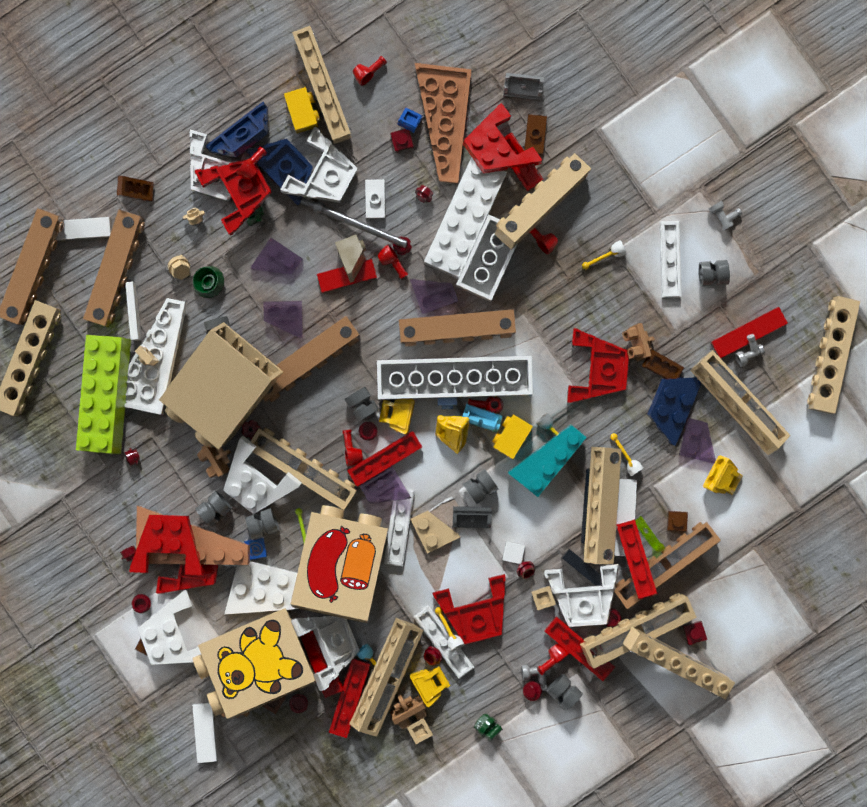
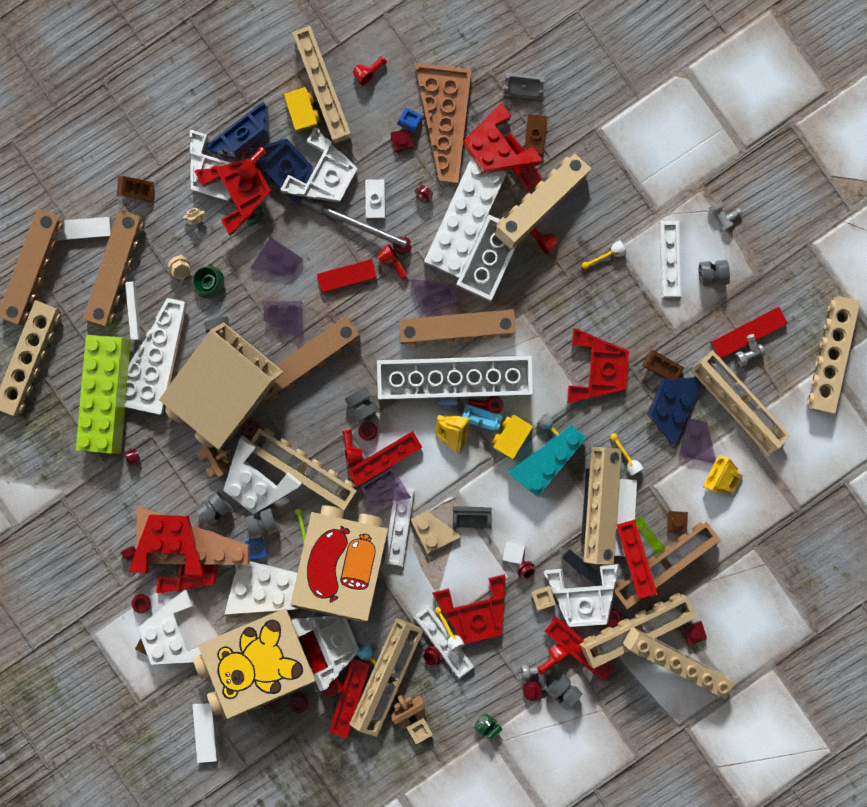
(146, 356): tan plate -> none
(352, 255): slope -> none
(401, 414): yellow piece -> none
(426, 686): yellow piece -> none
(480, 486): dark grey wheel -> none
(640, 342): medium nougat hips -> none

